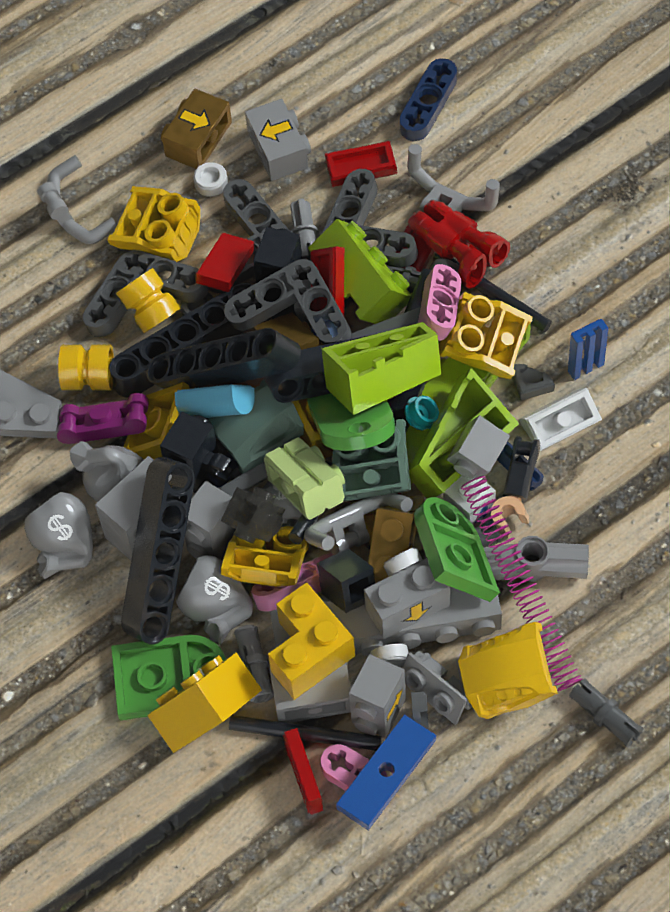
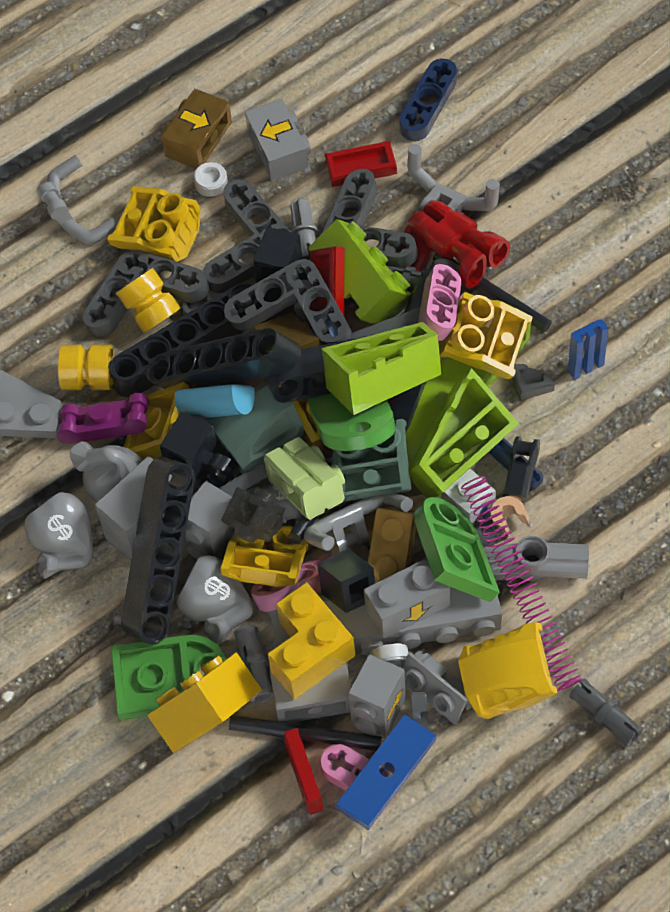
(225, 262): red tile -> none
(402, 561): white tile -> none
(421, 412): teal plate -> none
(477, 448): light grey brick -> none
(561, 418): white slope -> none

